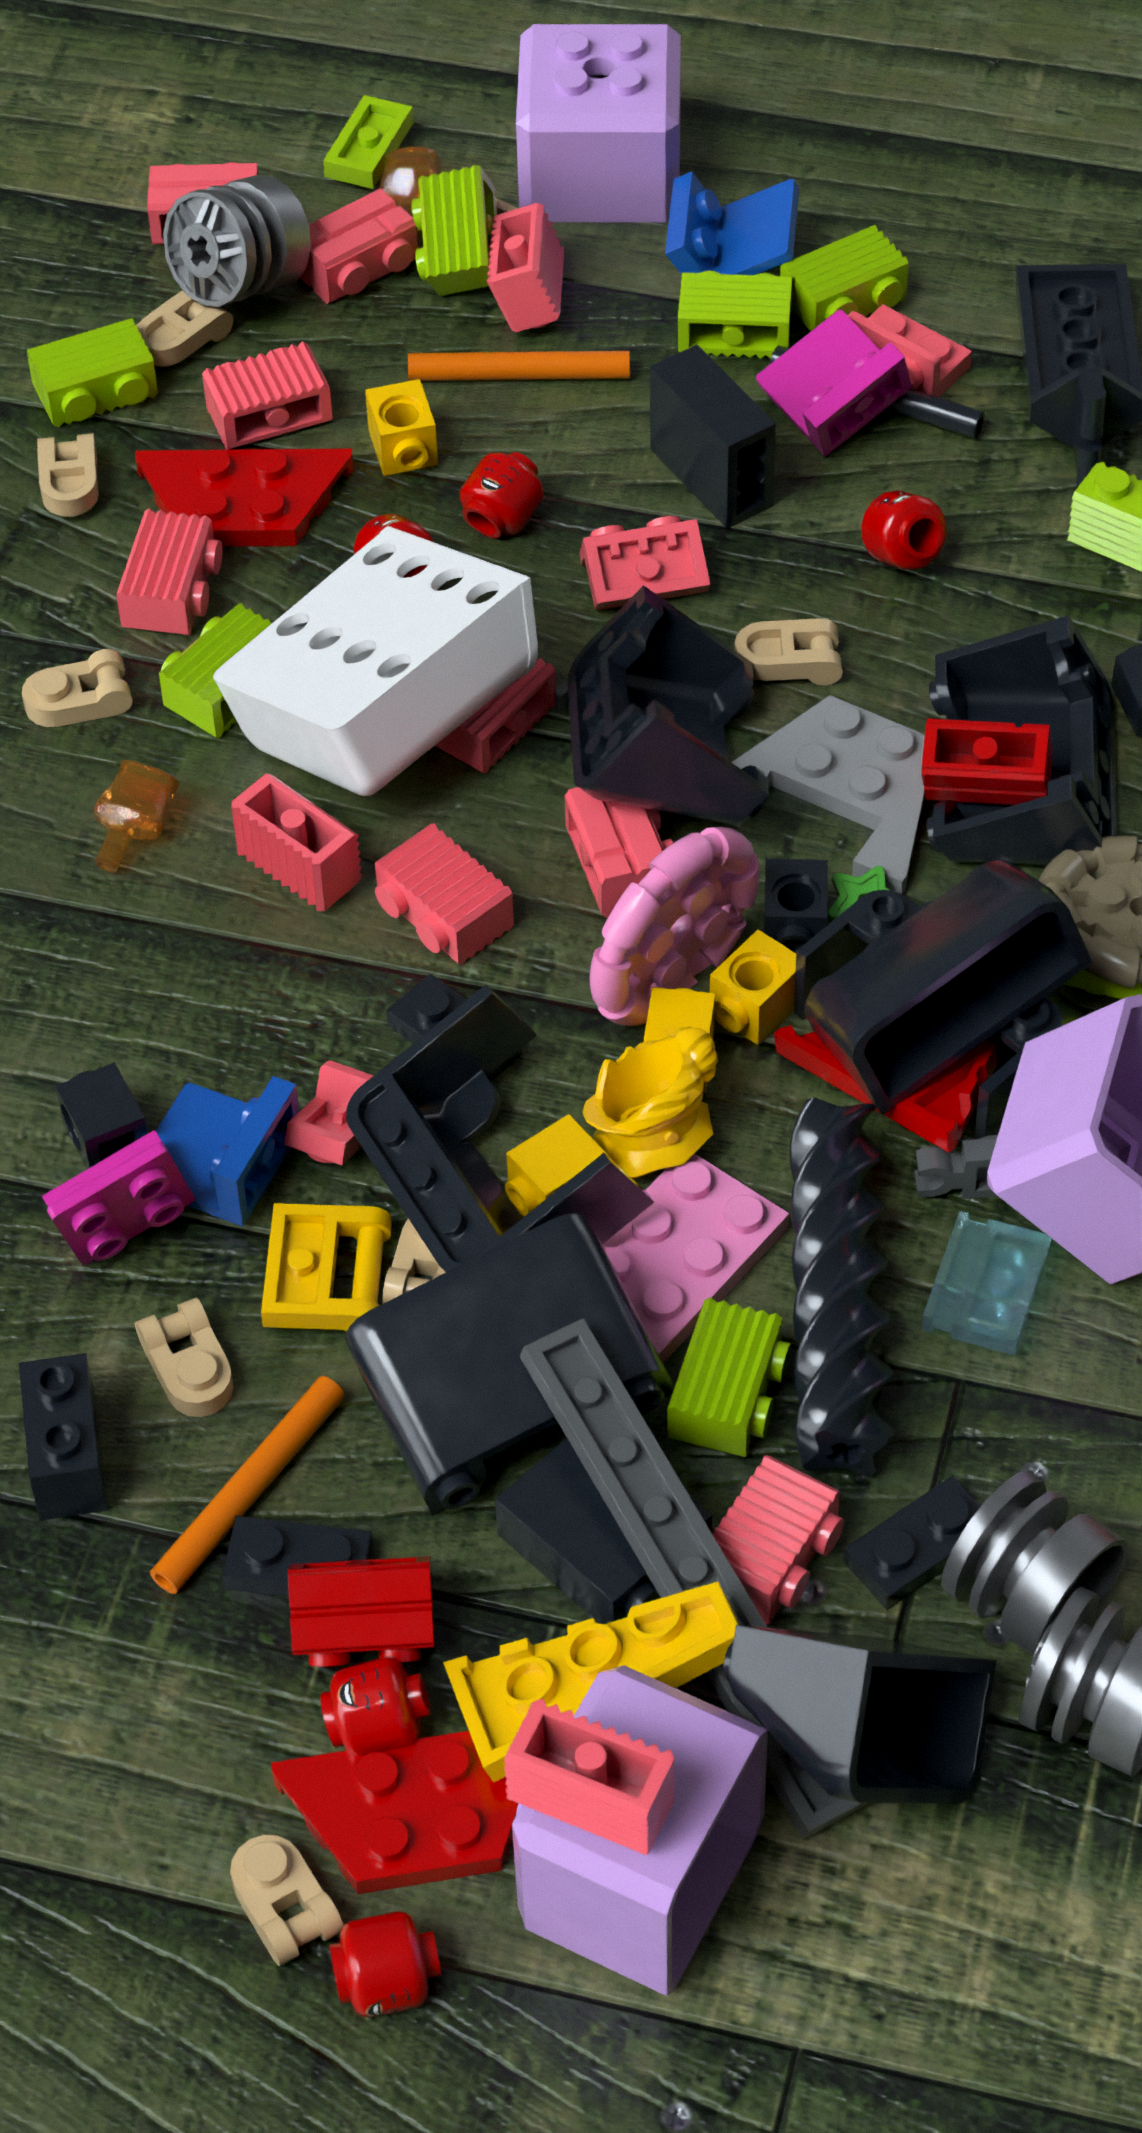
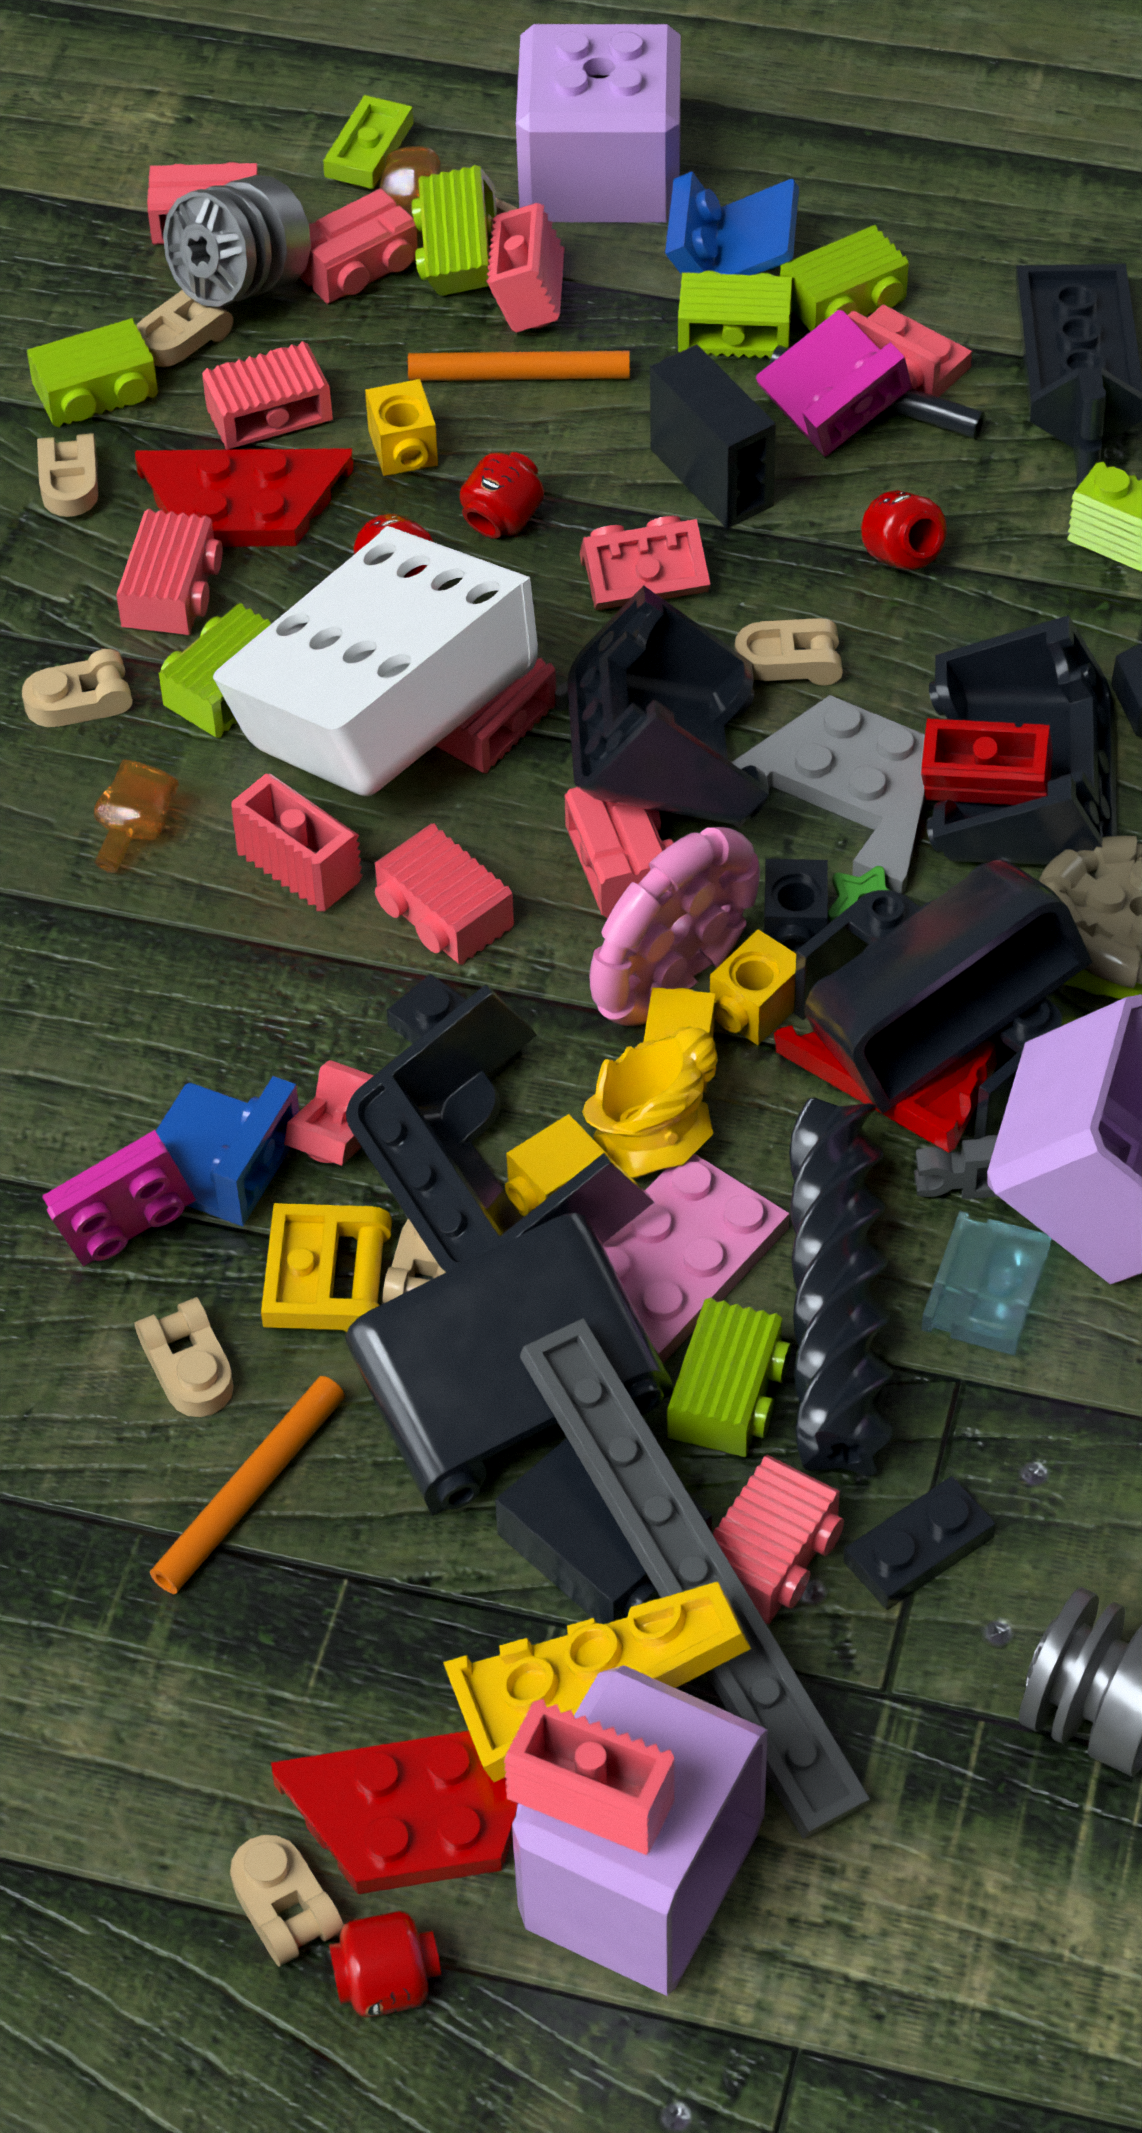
(62, 1436): black brick -> none
(99, 1113): black brick -> none
(266, 1548): black plate -> none
(361, 1608): red brick -> none
(374, 1707): red head -> none
(867, 1711): black windscreen -> none
(1029, 1560): flat silver wheel -> none

